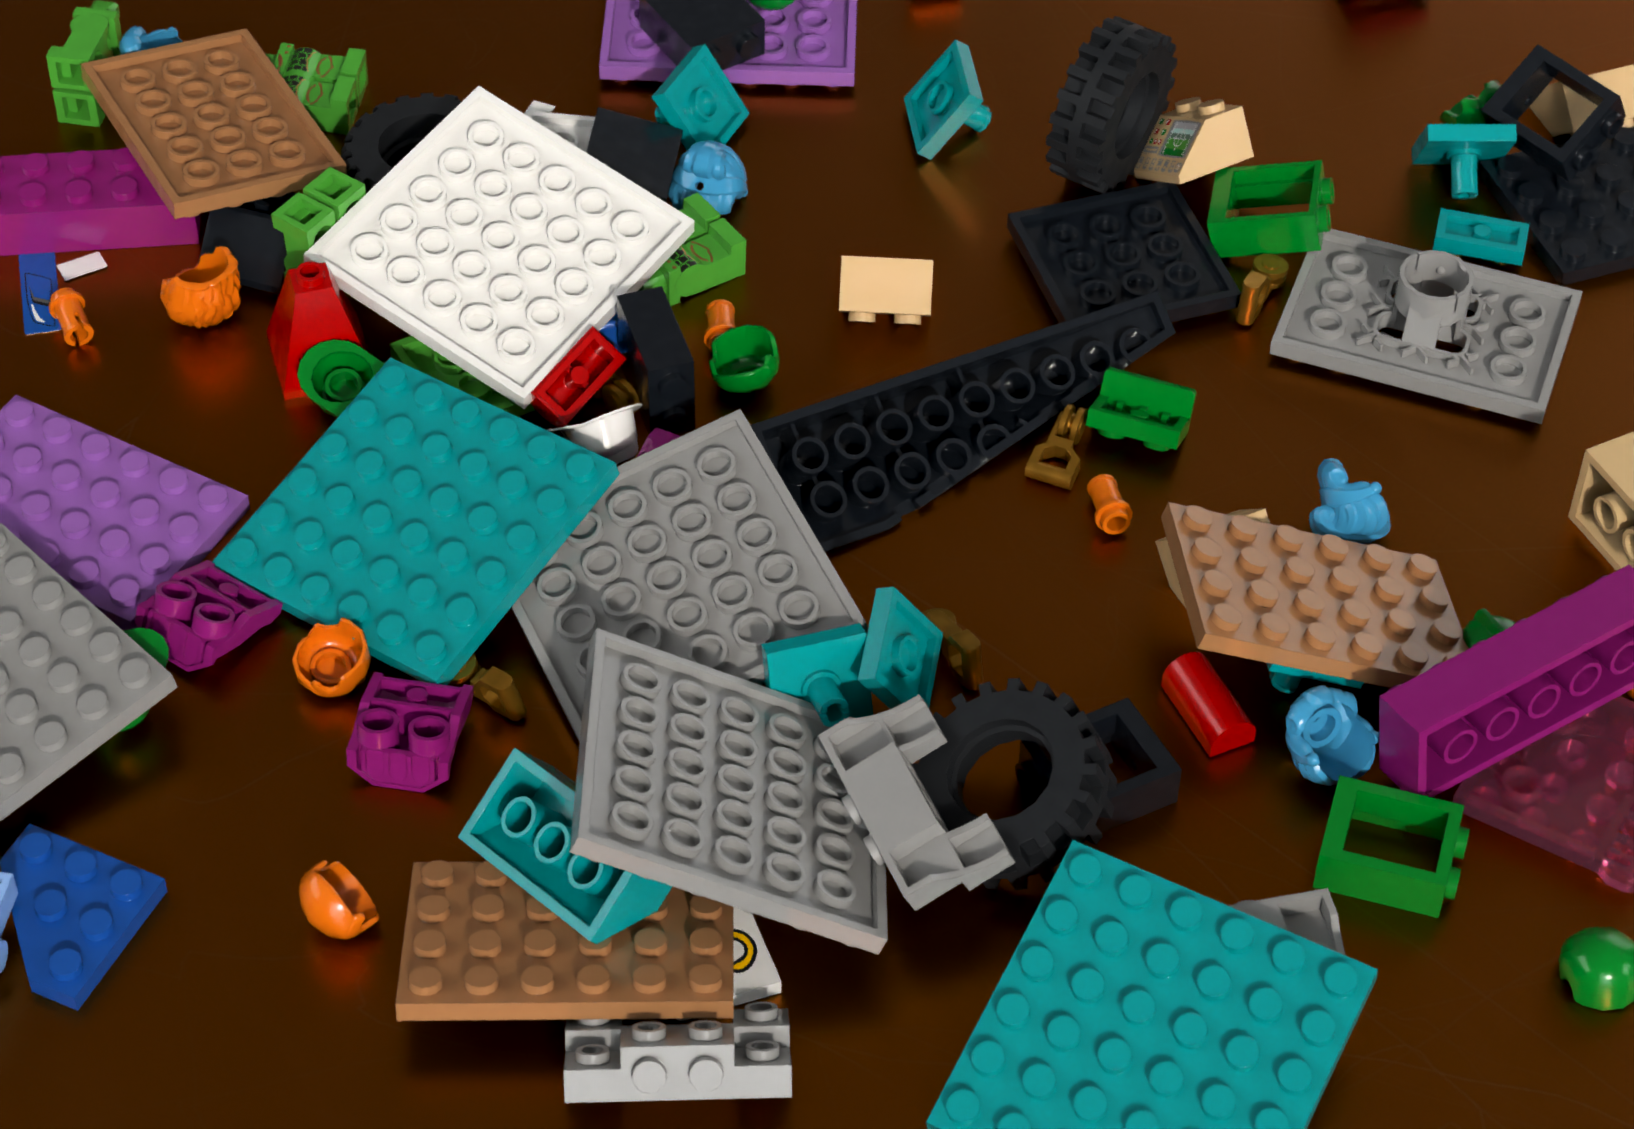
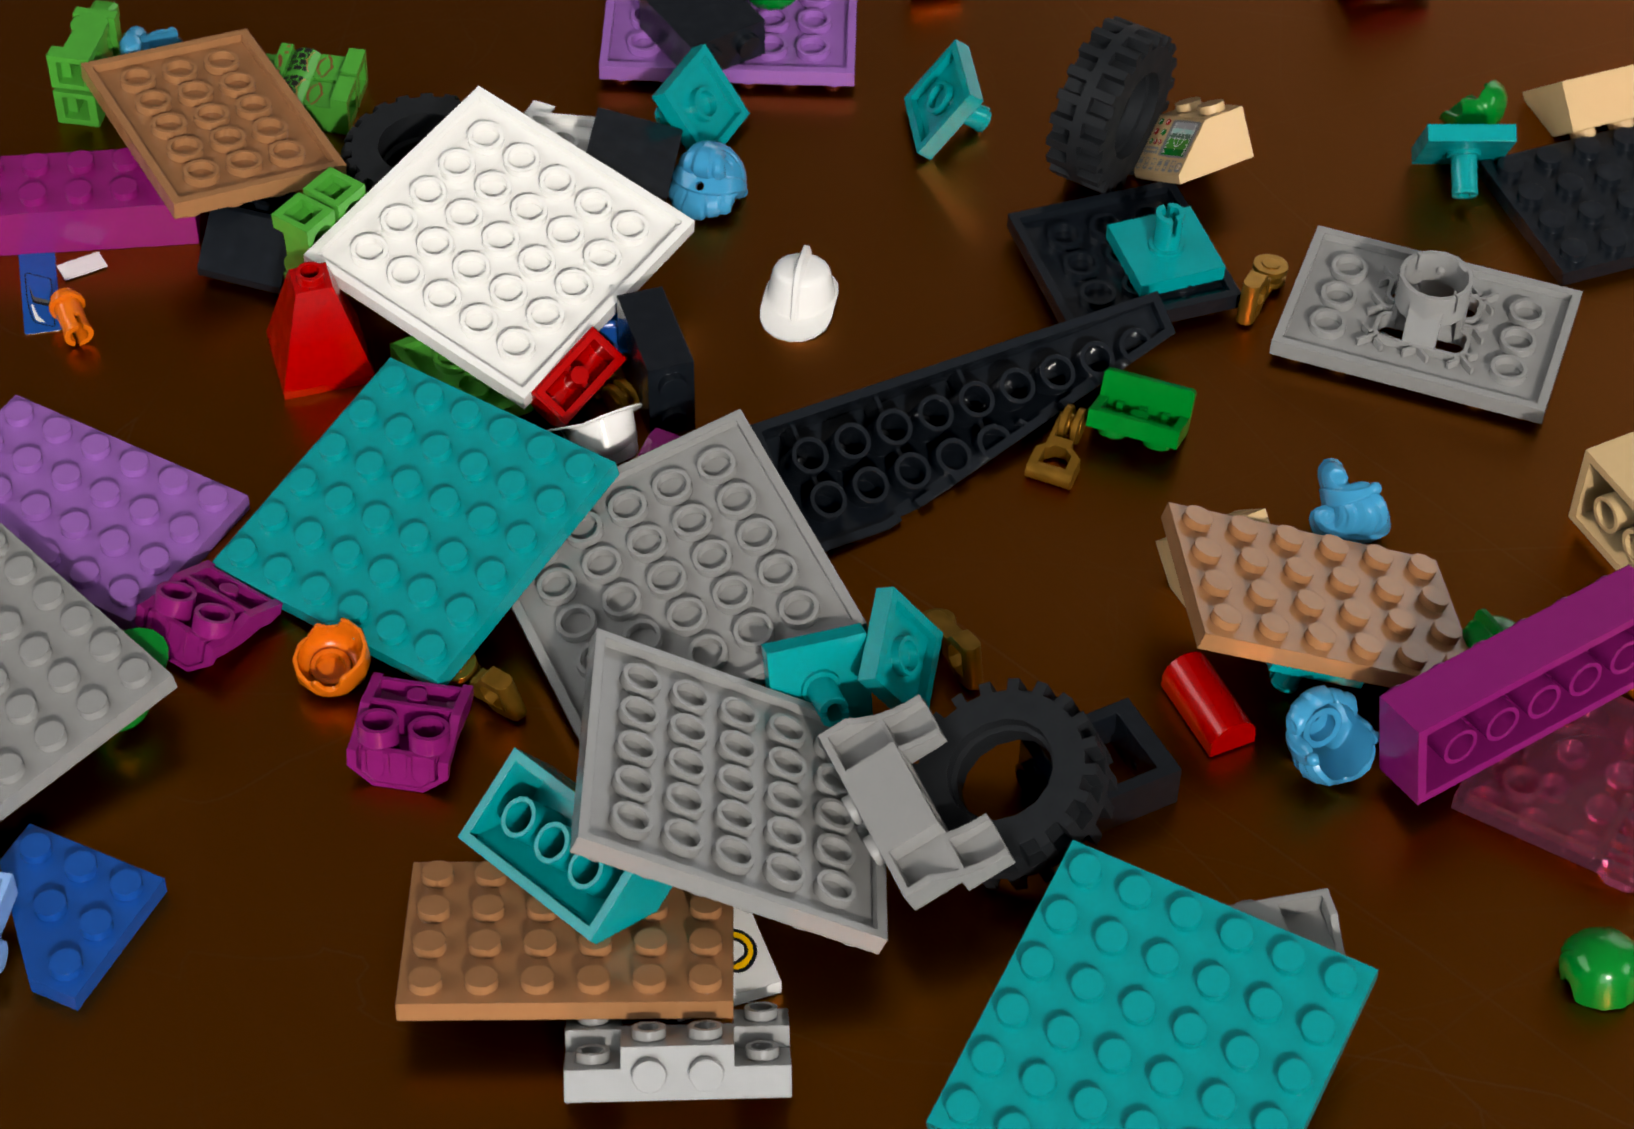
(204, 293): orange hair -> none
(336, 373): green piece -> none
(336, 901): orange hair -> none
(705, 259): bright green hips -> none
(719, 319): orange pin -> none
(744, 359): green hair -> none
(799, 297): none -> white piece
(885, 287): tan slope -> none
(1111, 512): orange pin -> none
(1165, 250): none -> teal tile
(1266, 187): green window -> none
(1384, 880): green window -> none
(1481, 237): teal plate -> none
(1527, 84): black window -> none

